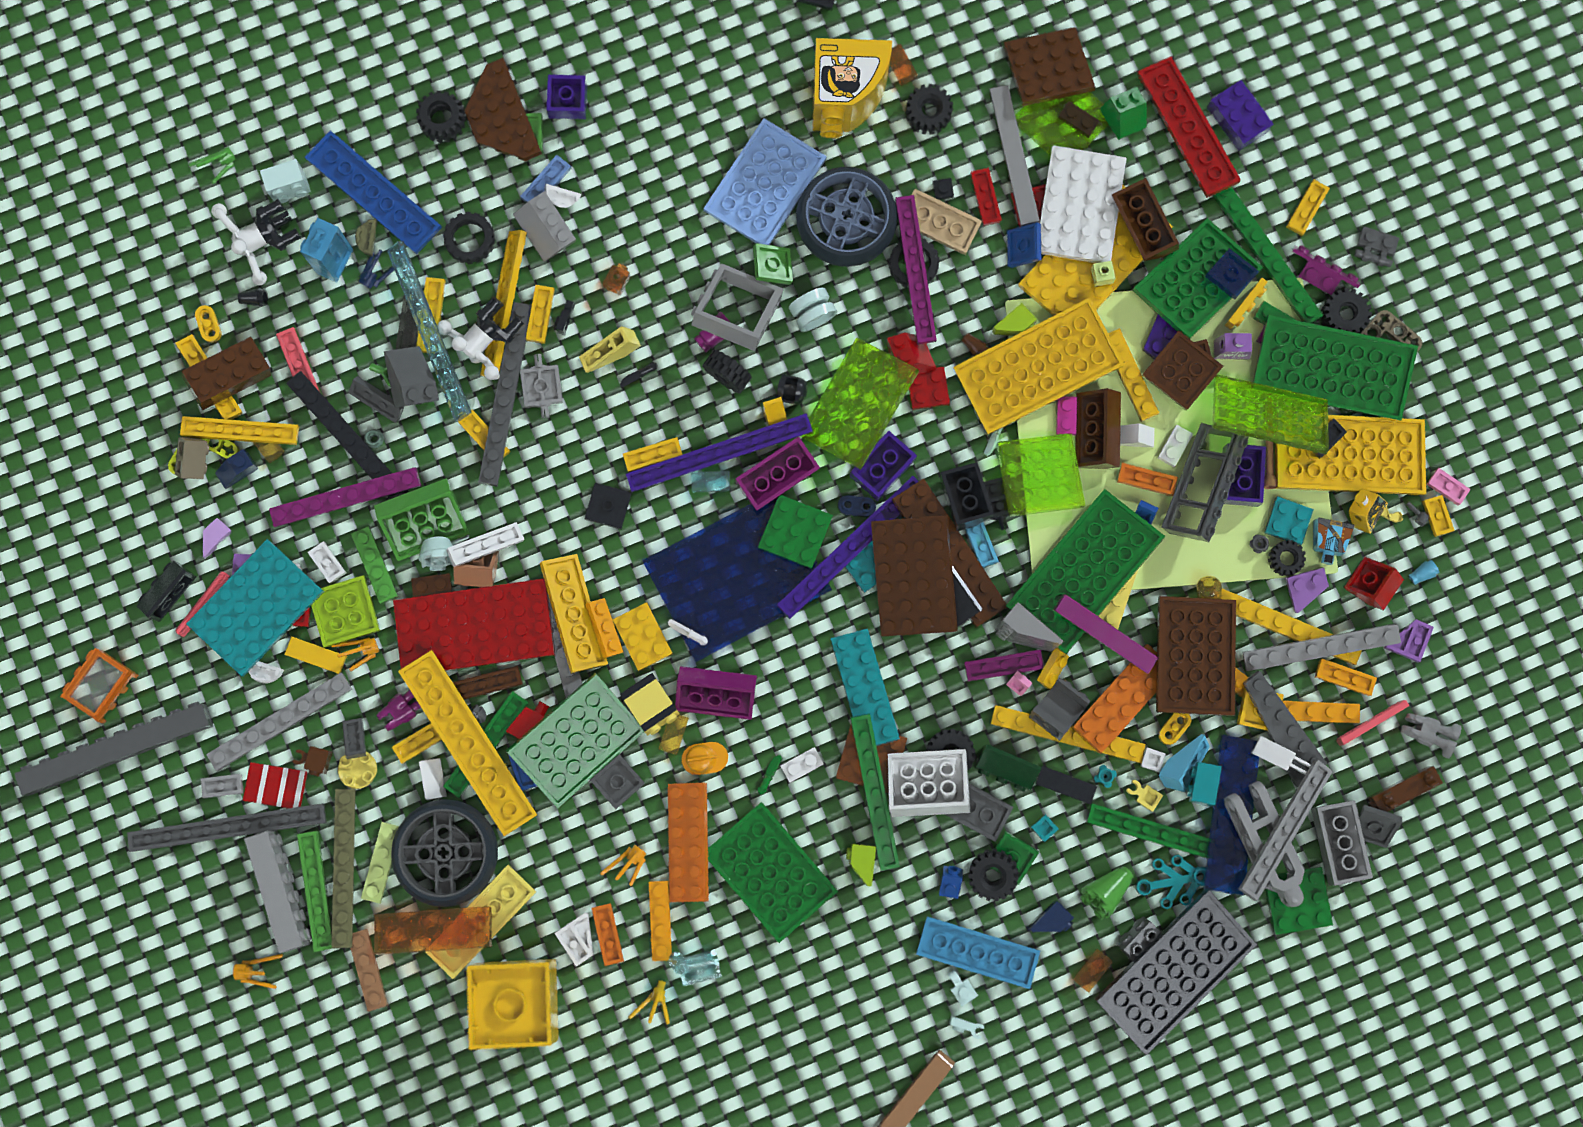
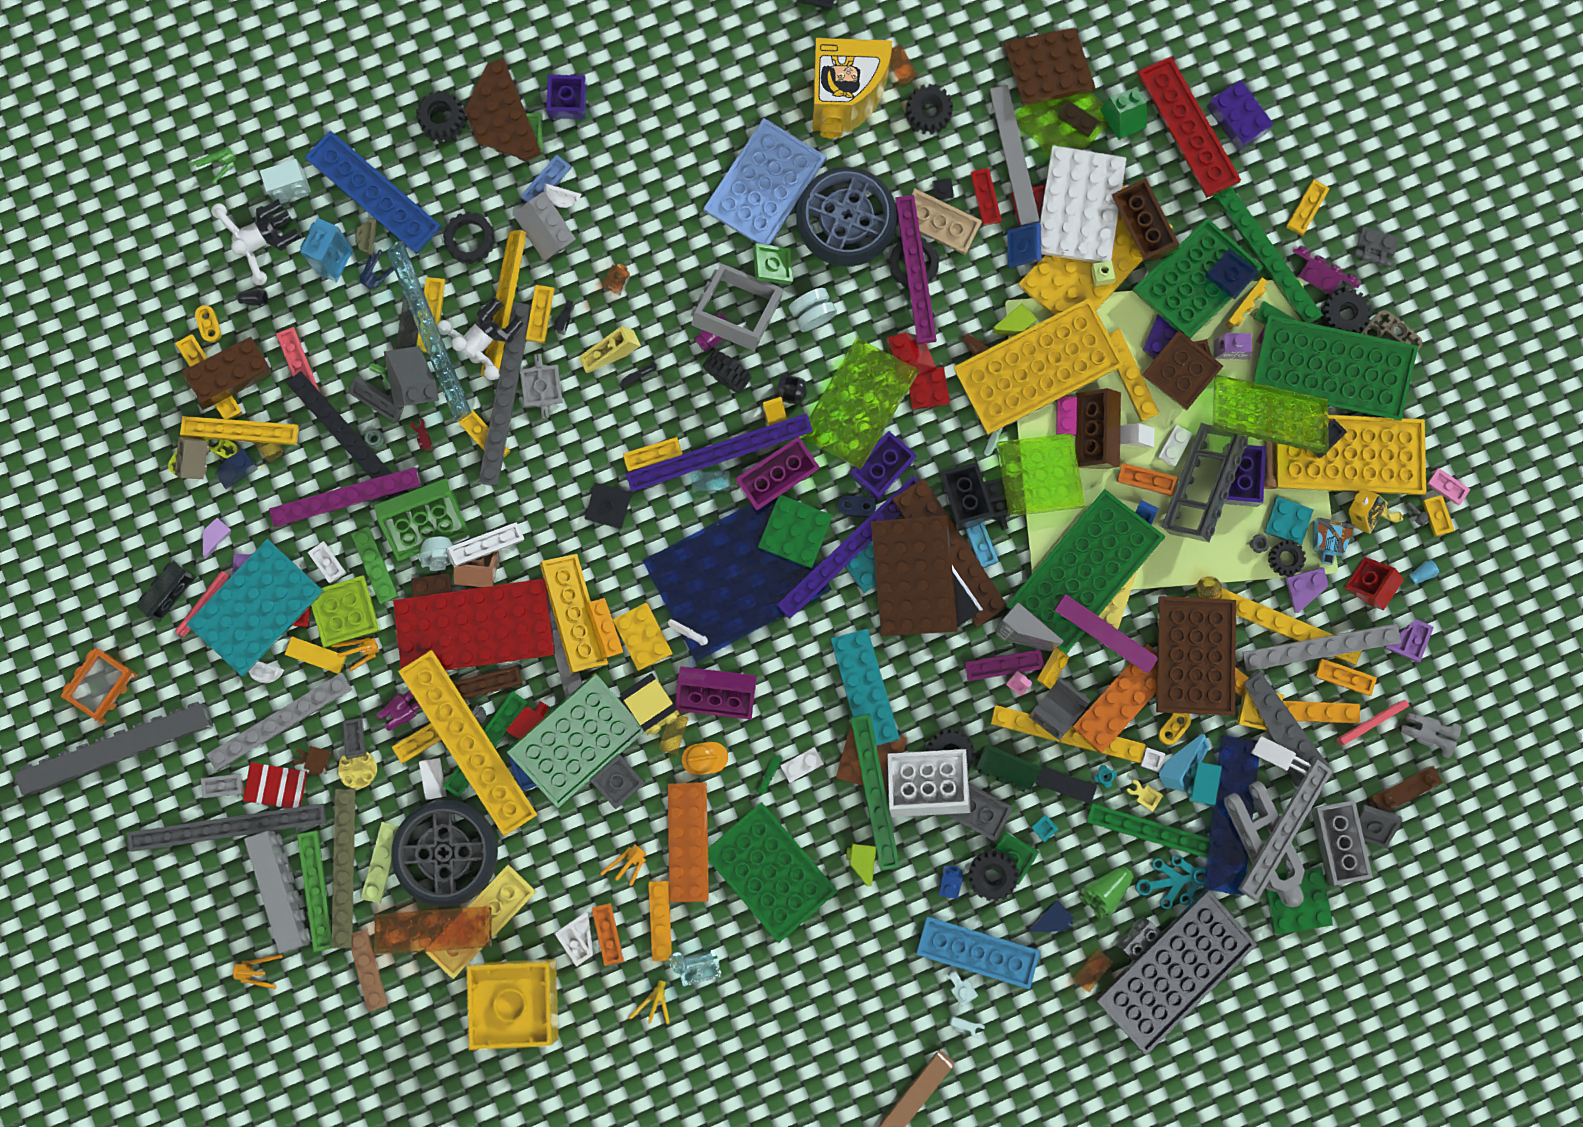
(424, 439): none -> dark red plate

